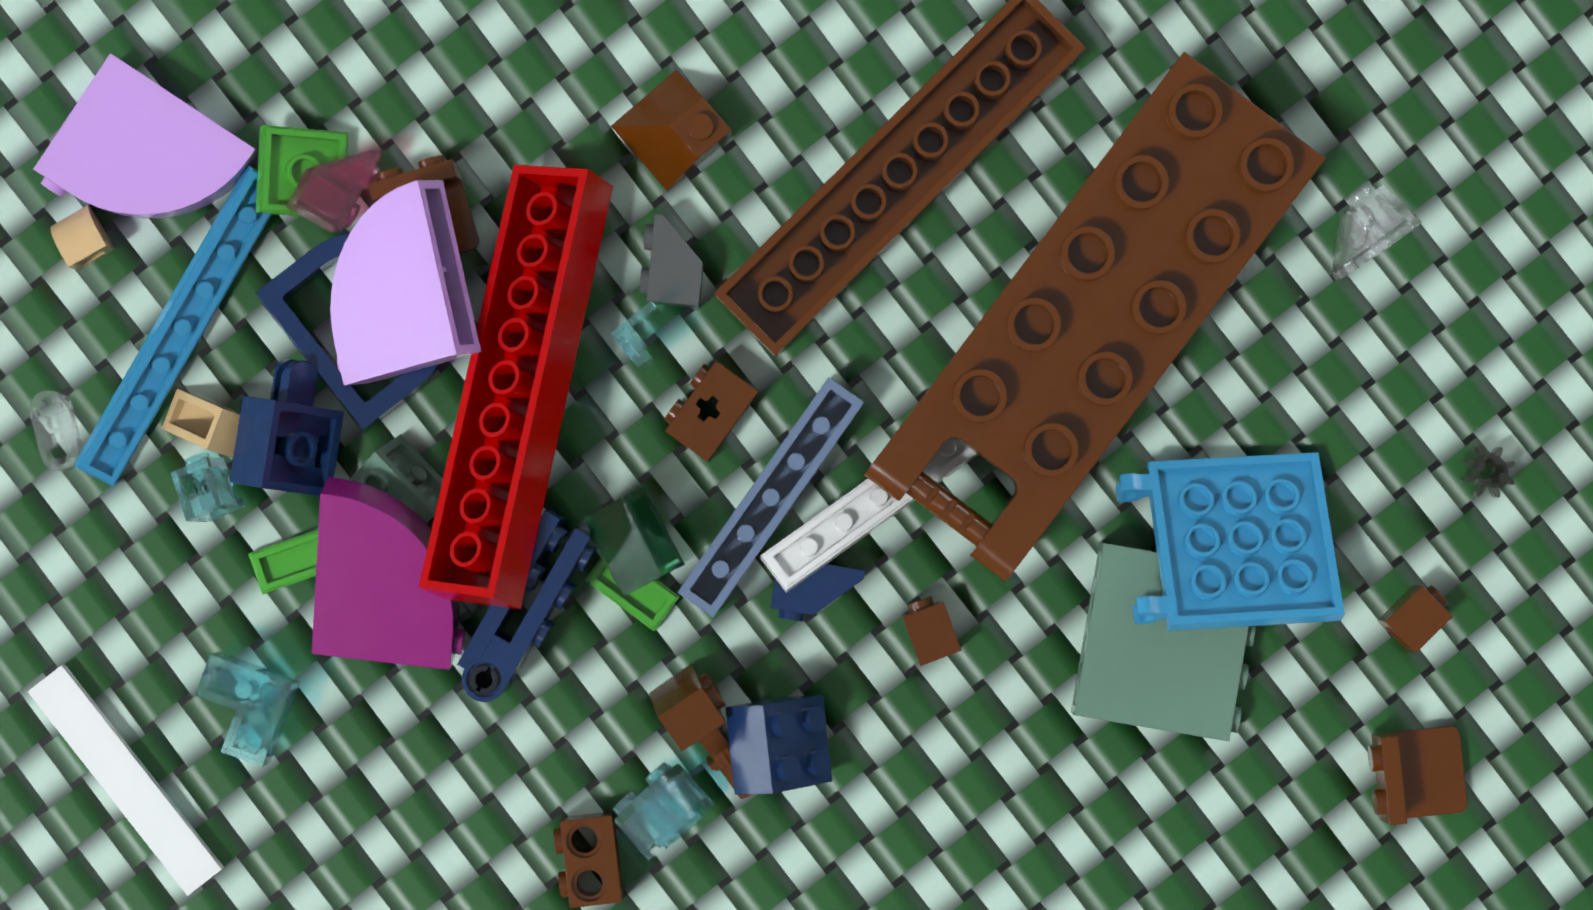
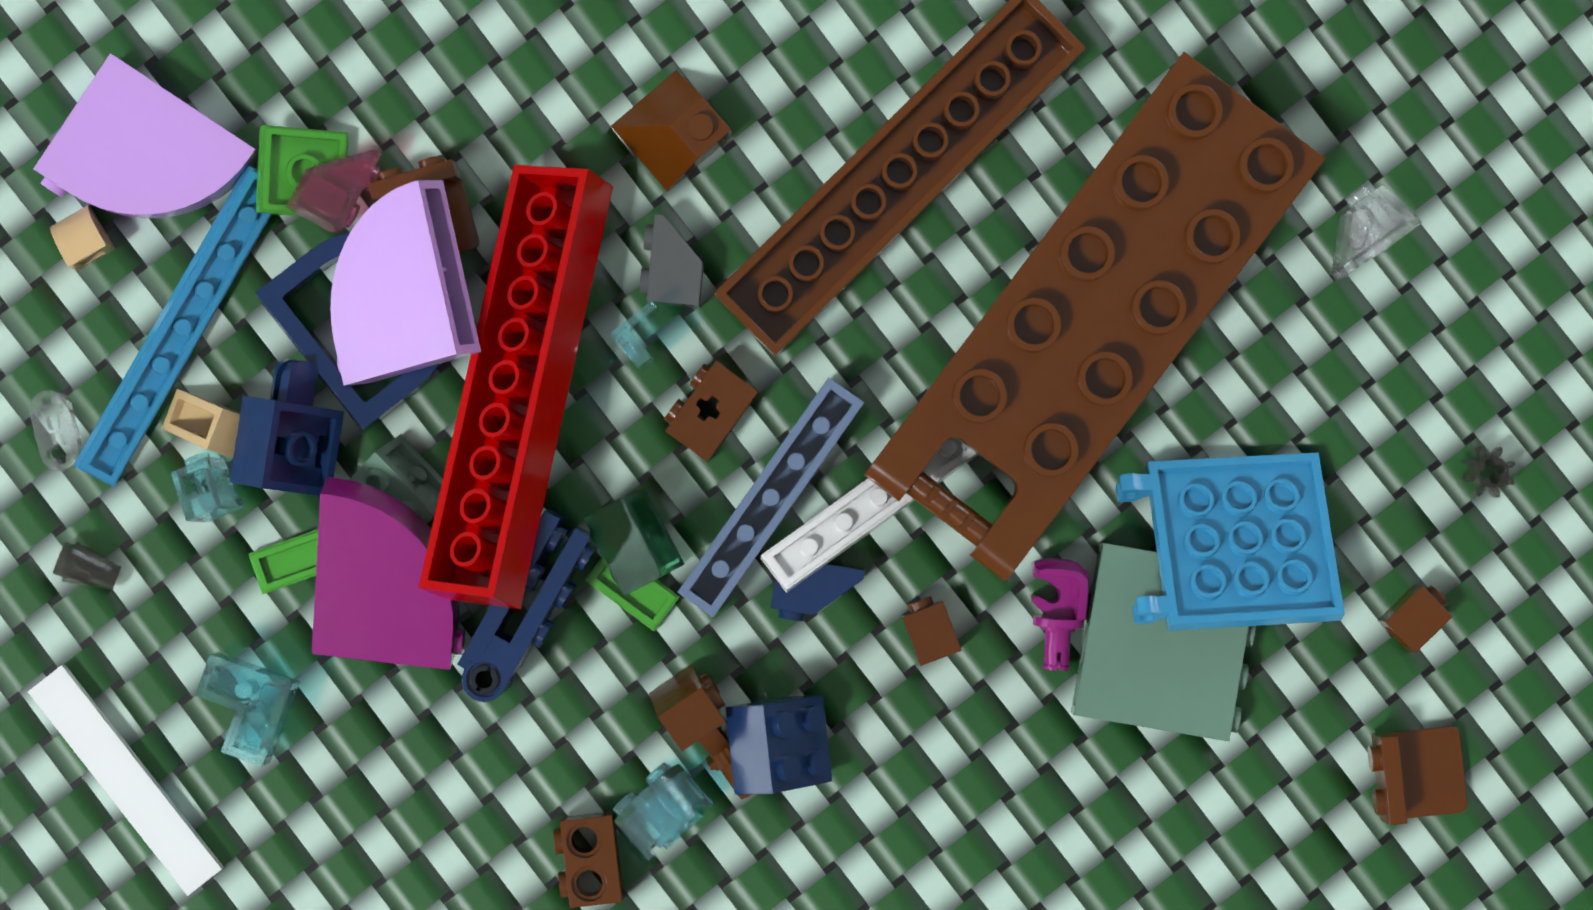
(85, 567): none -> clear smoke cone
(1064, 611): none -> magenta piece

